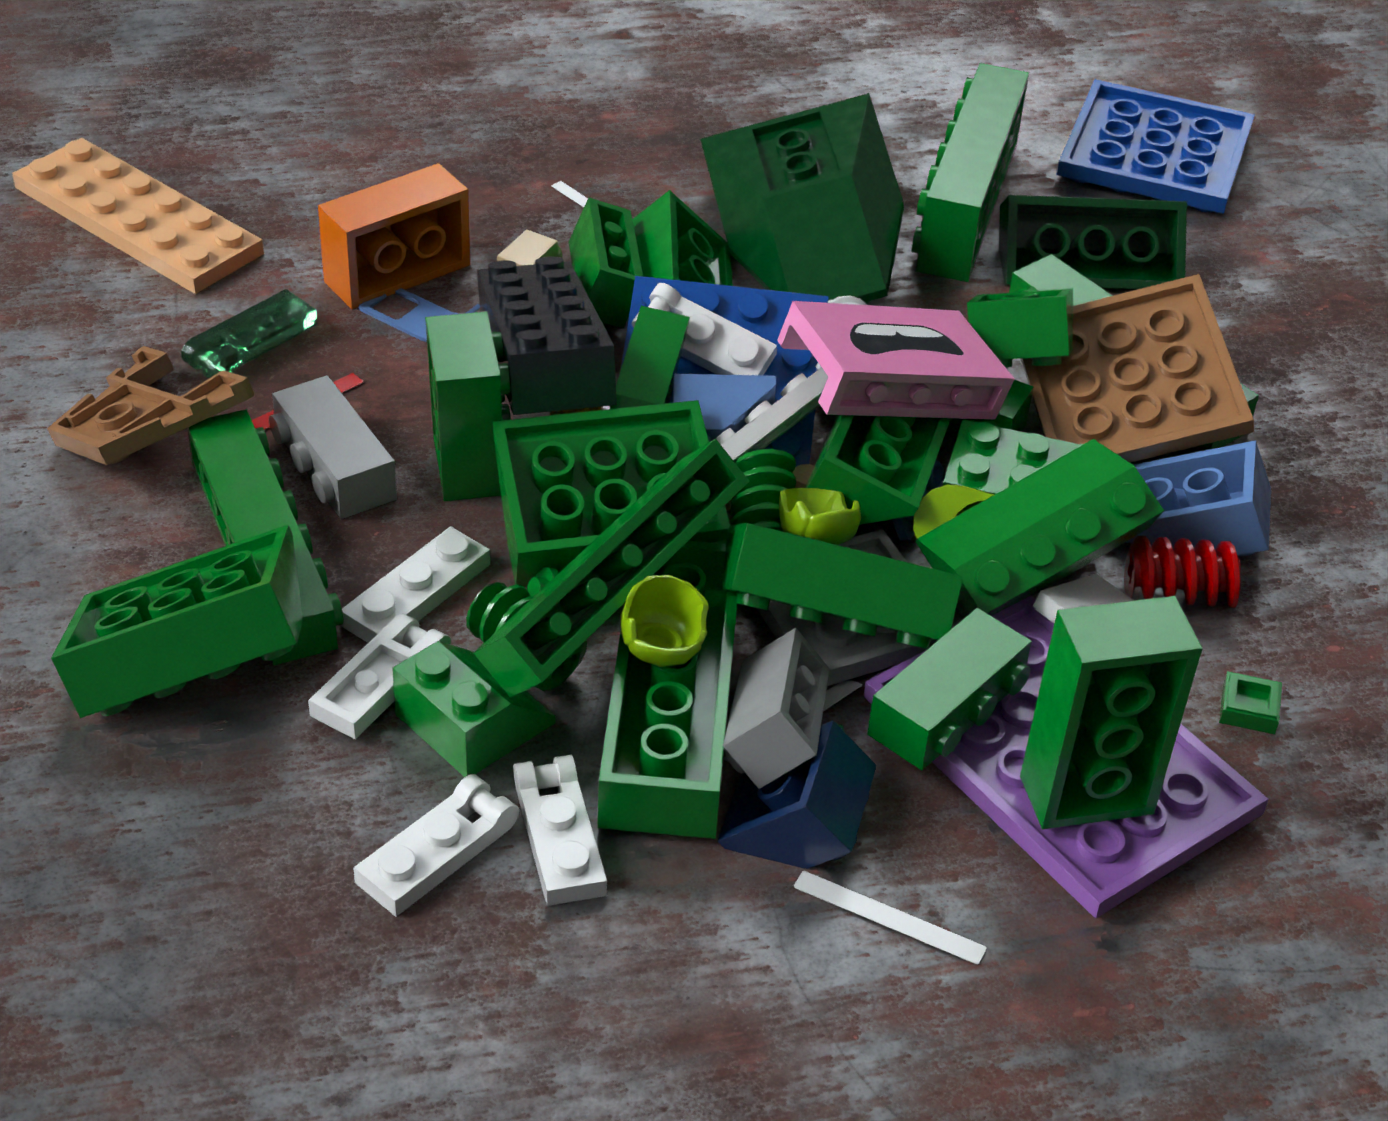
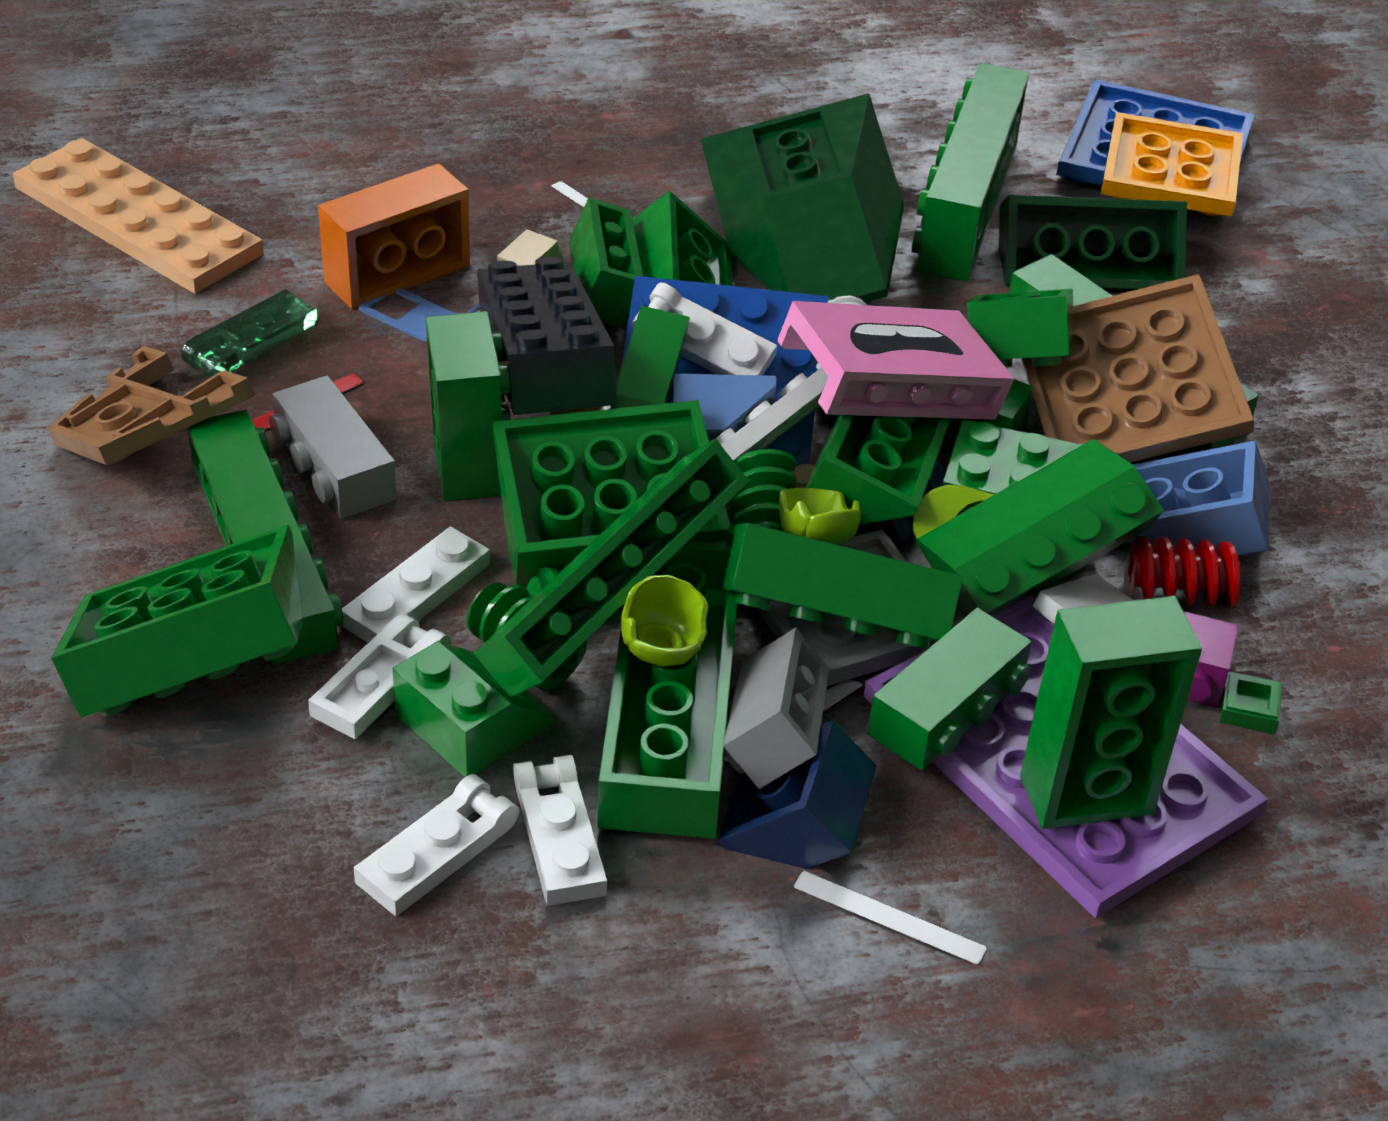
(1173, 163): none -> light orange plate
(1214, 663): none -> magenta brick

